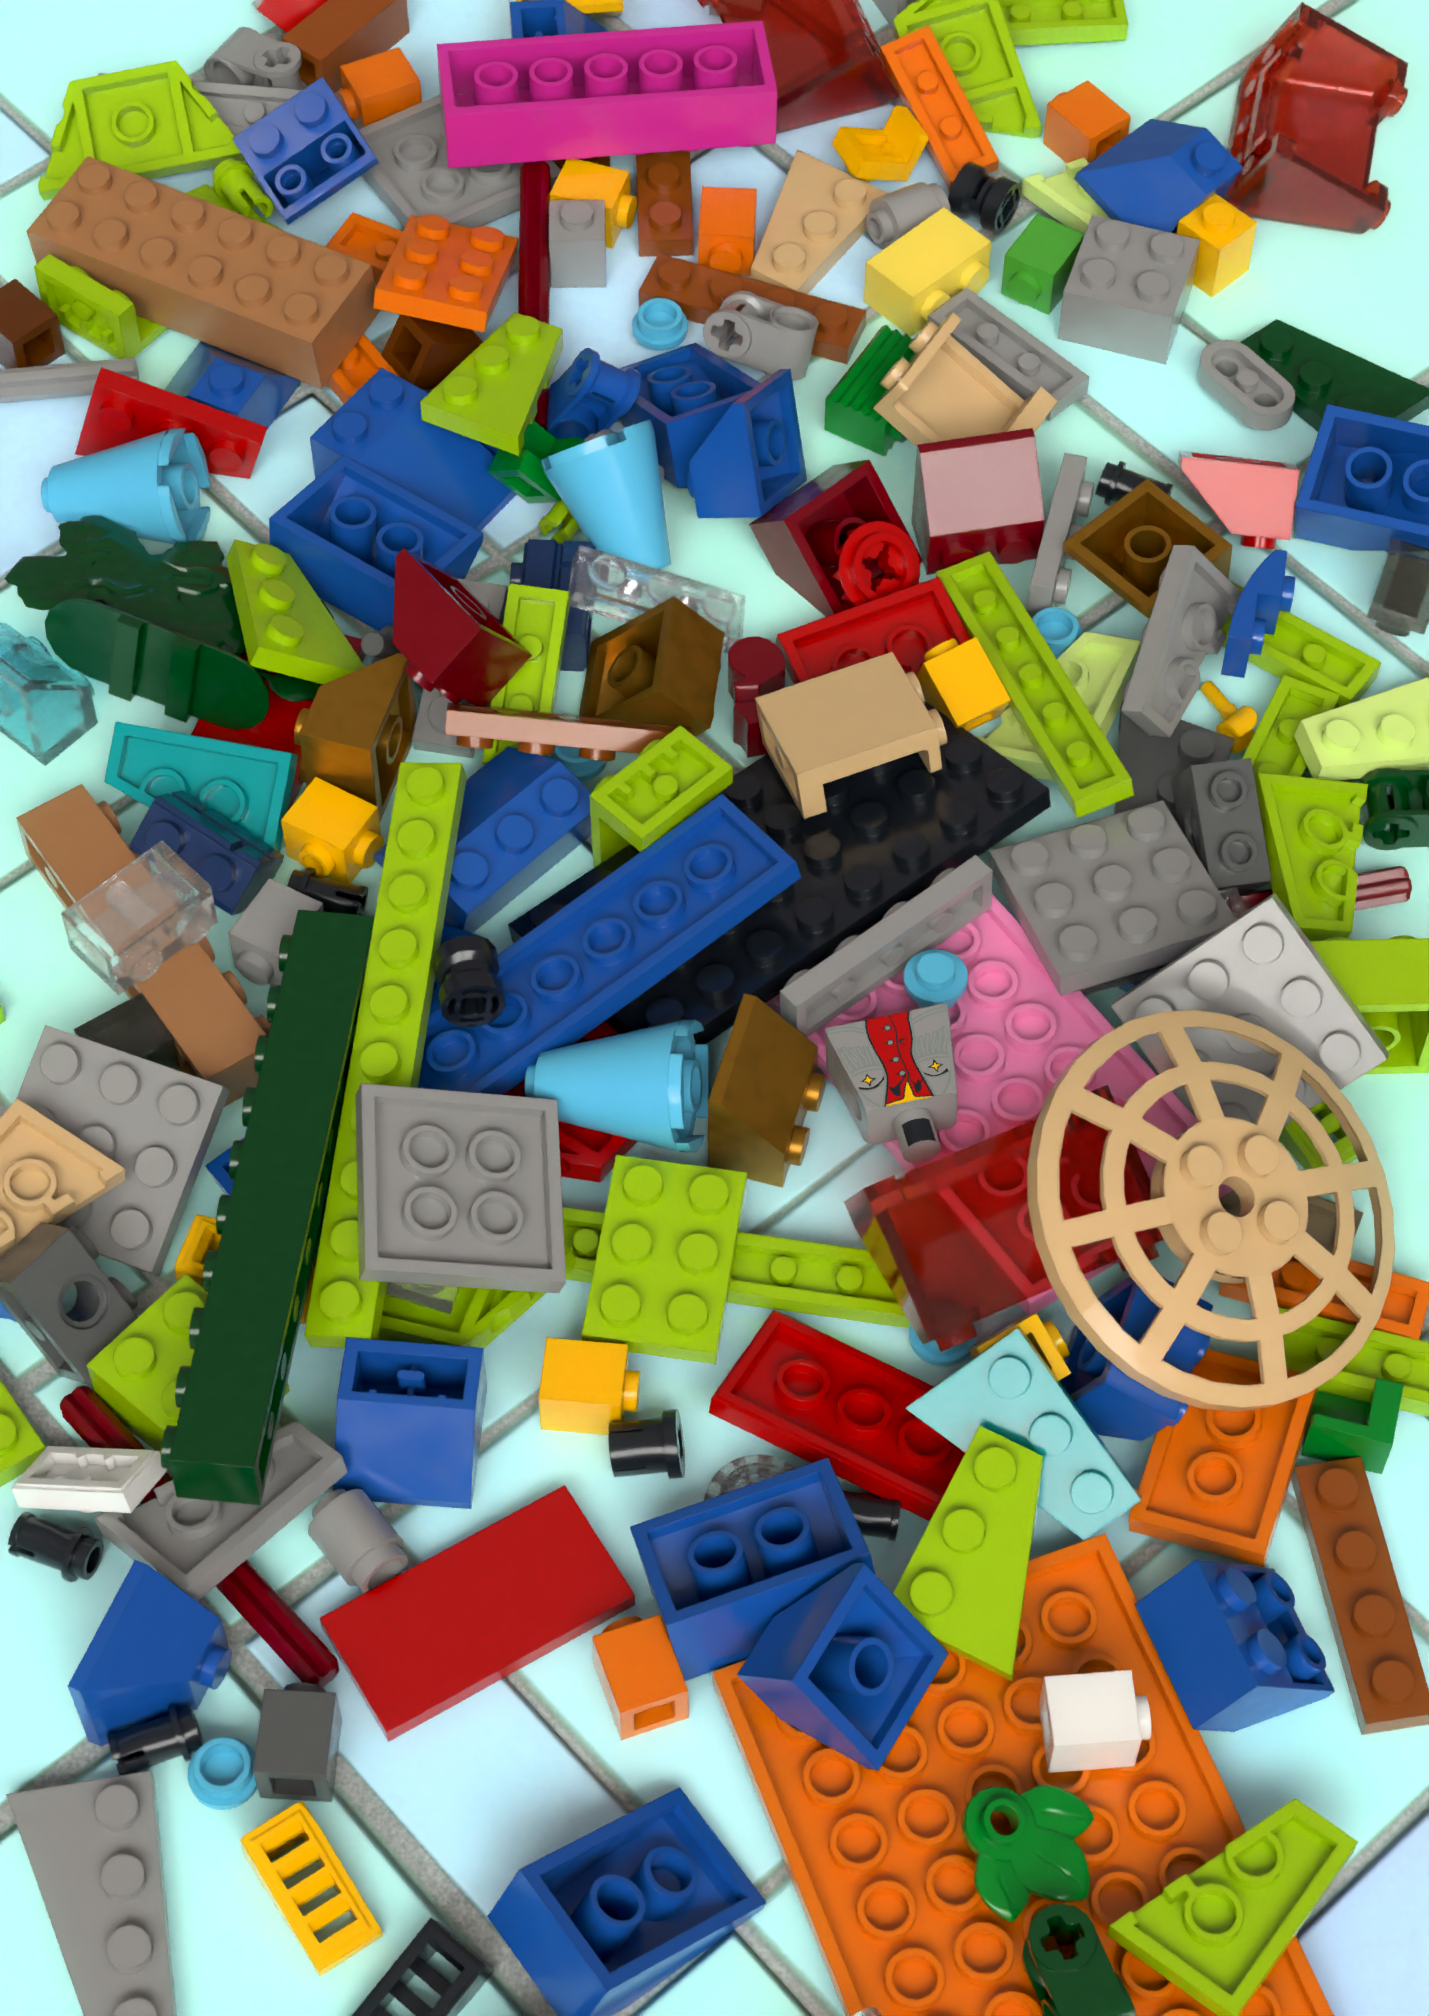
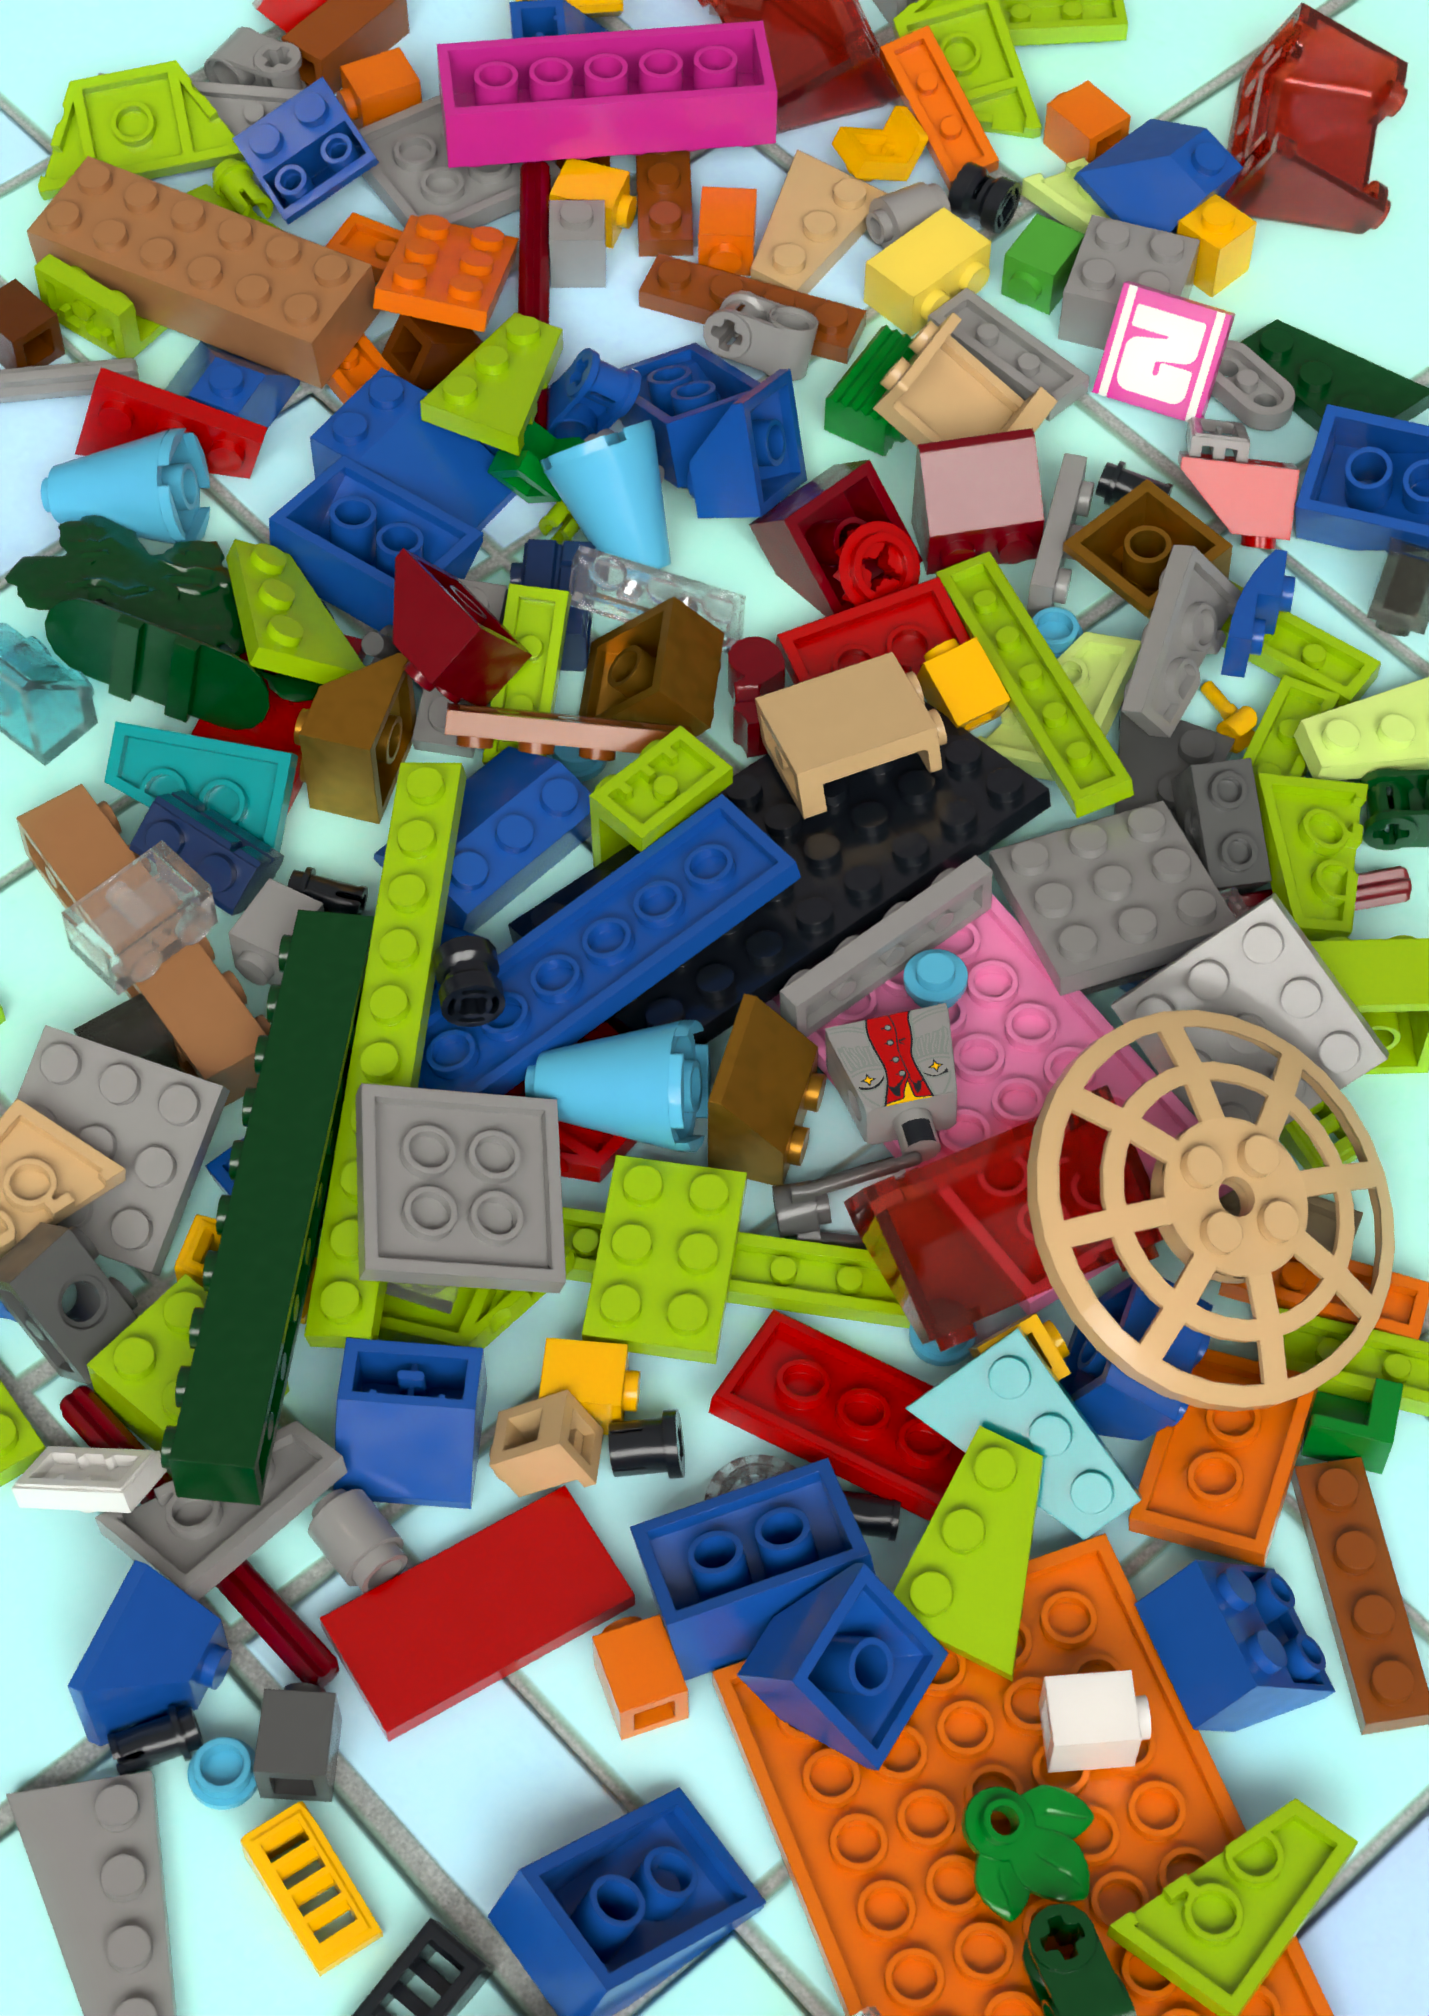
(55, 1546): black pin -> none
(332, 831): yellow brick -> none
(546, 1444): none -> tan brick
(660, 324): medium azure plate -> none
(805, 1204): none -> dark grey plant
(1163, 352): none -> tile
(1218, 443): none -> light grey tile

